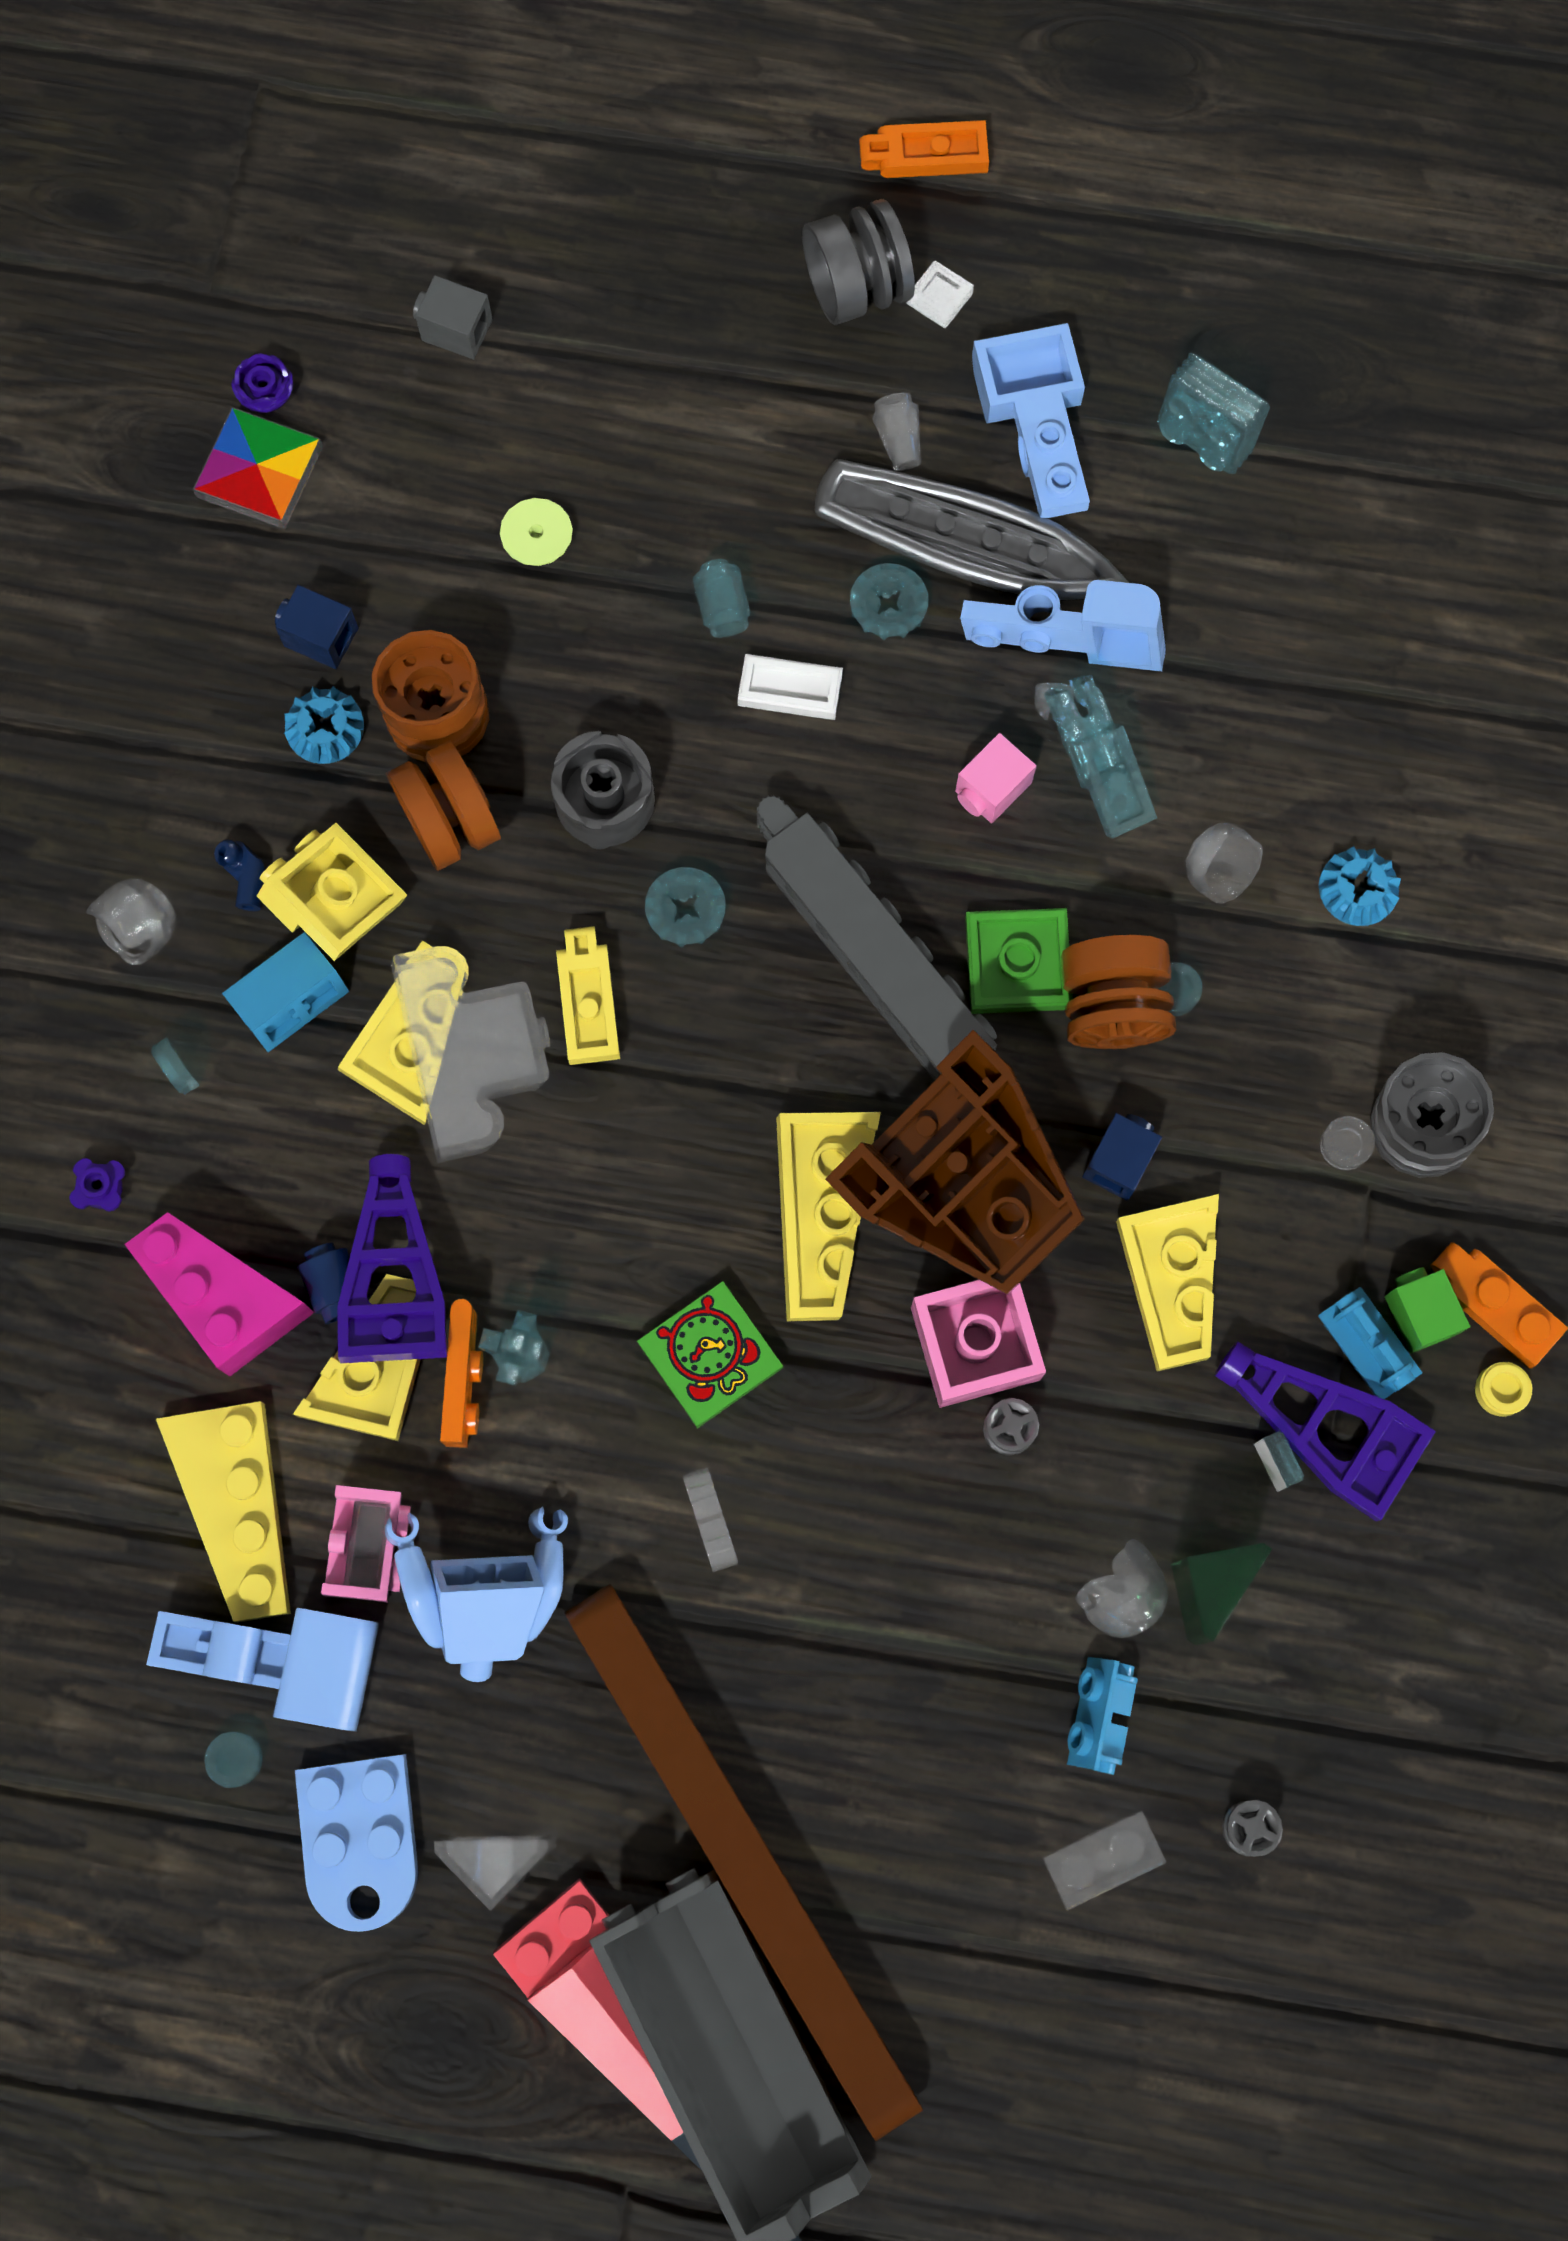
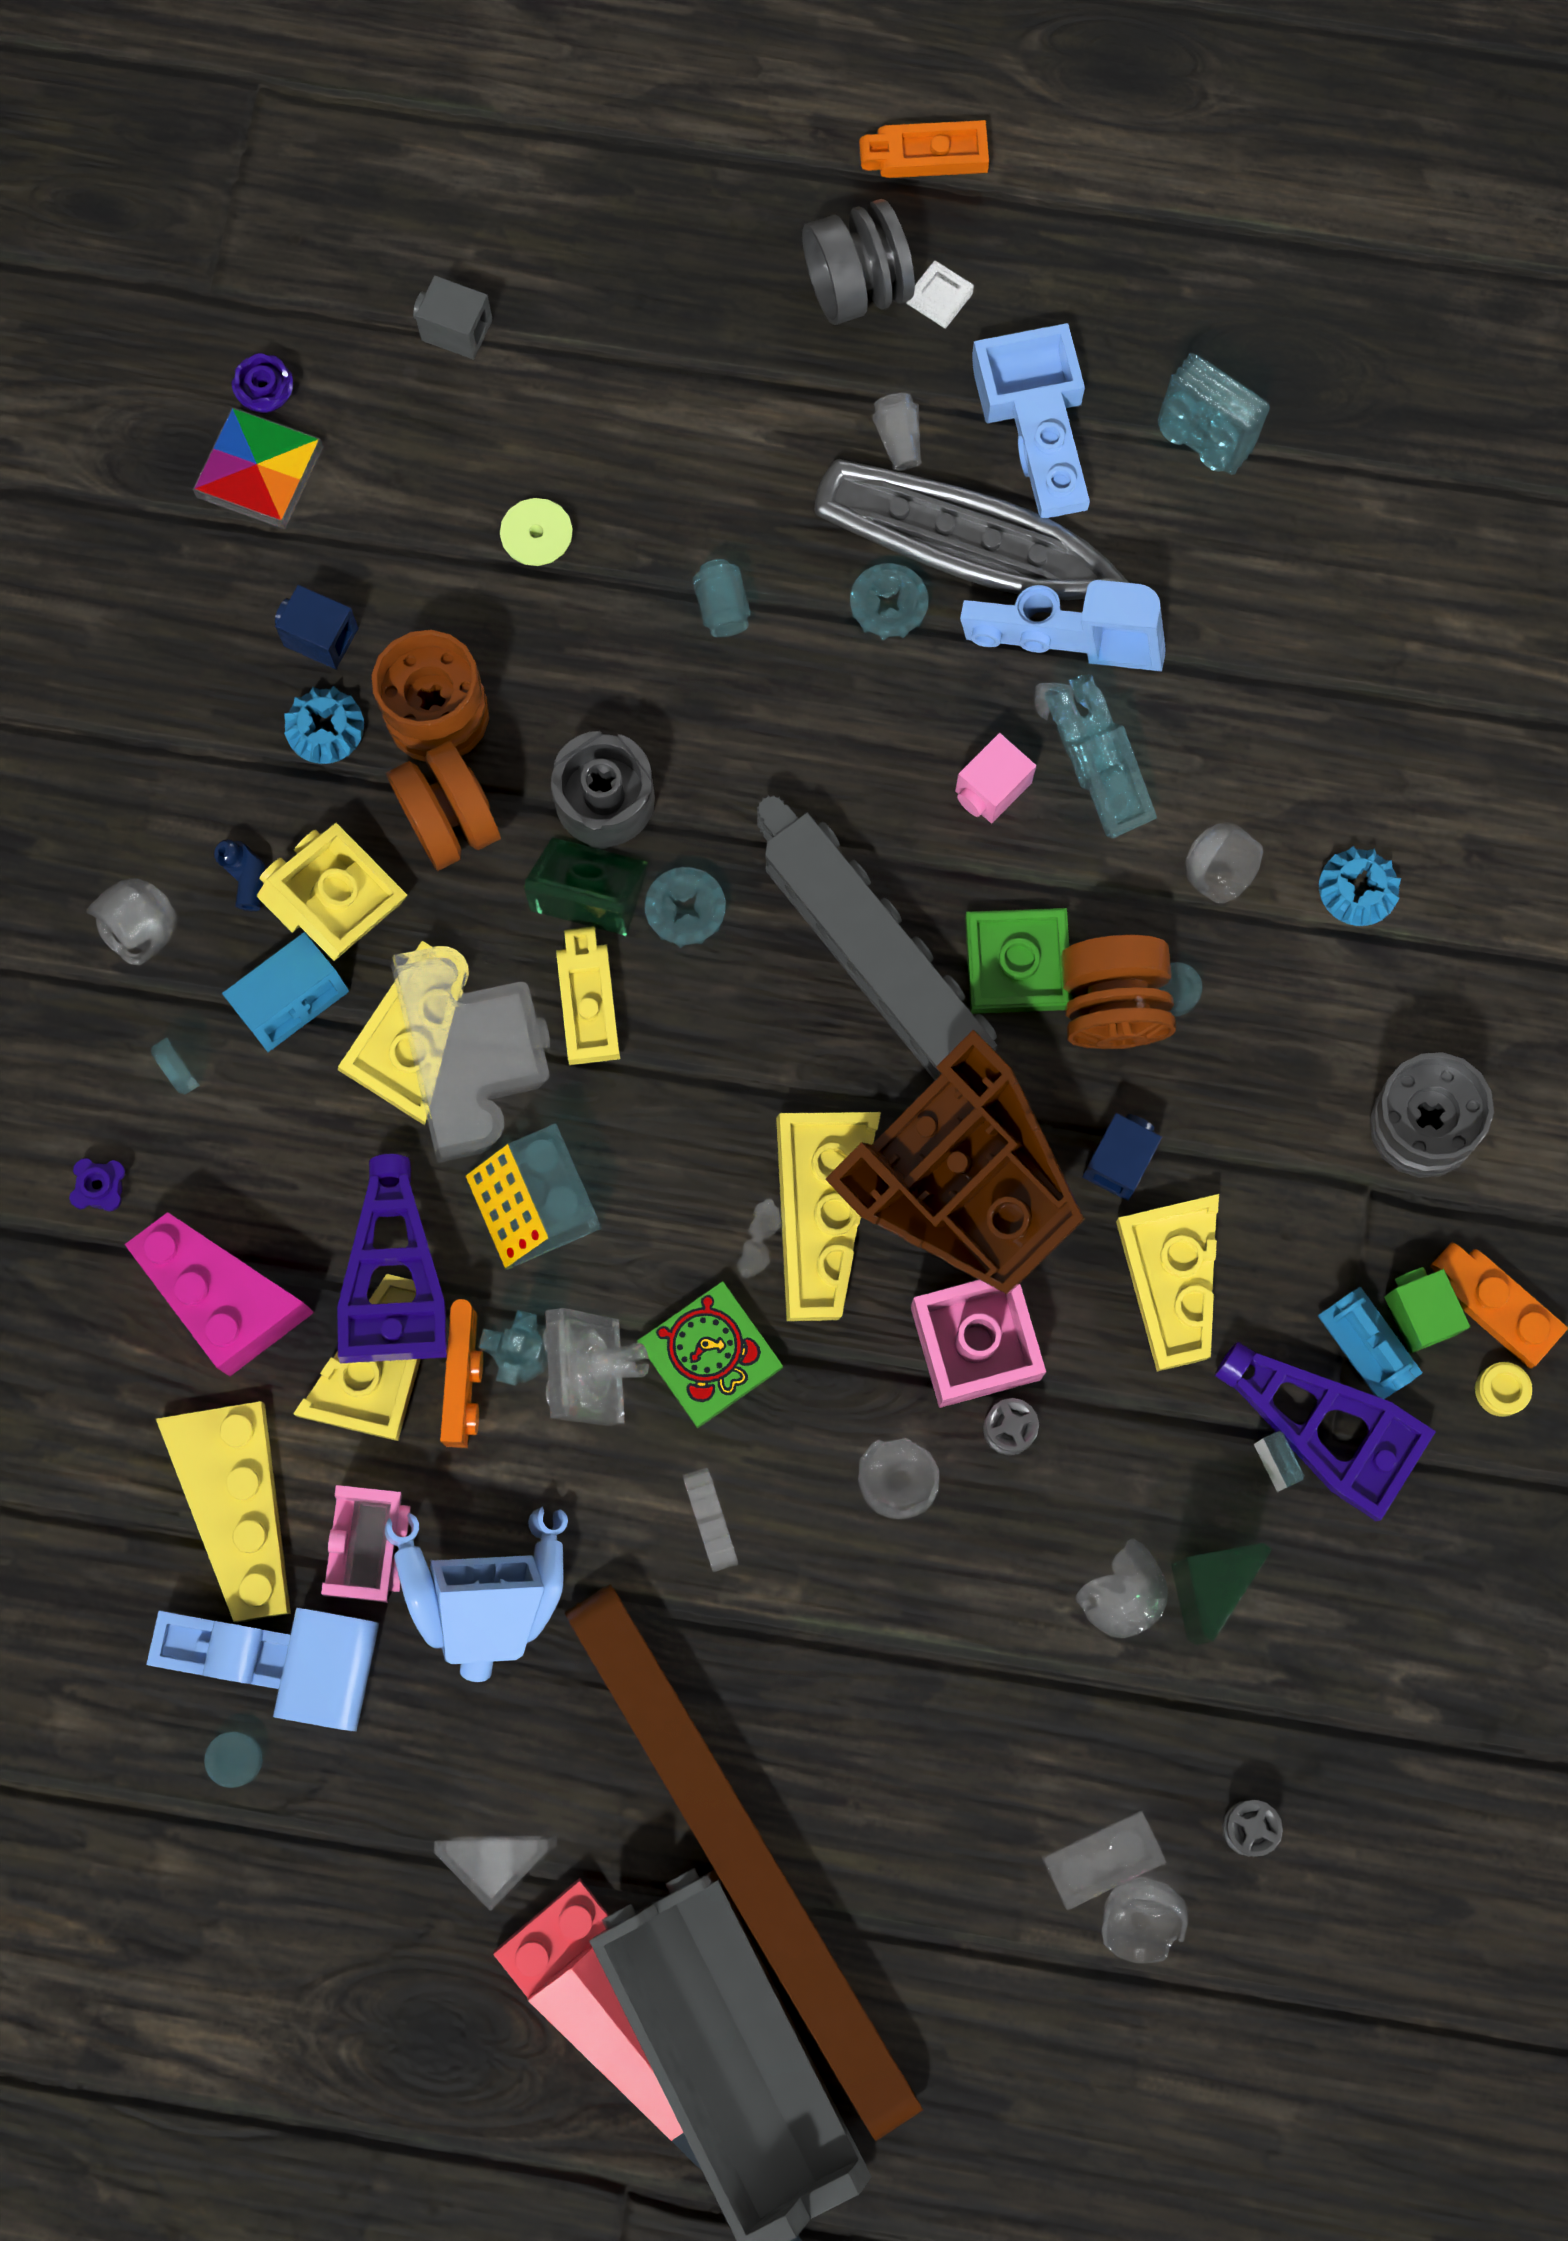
(324, 1277): dark blue brick -> none
(356, 1835): light blue plate -> none
(532, 1197): none -> clear light blue slope
(585, 885): none -> clear green slope
(588, 1367): none -> clear plate
(754, 1252): none -> clear piece
(790, 686): white tile -> none
(898, 1478): none -> clear hair
(1103, 1690): dark azure hinge -> none
(1143, 1920): none -> clear hair
(1347, 1143): clear tile -> none

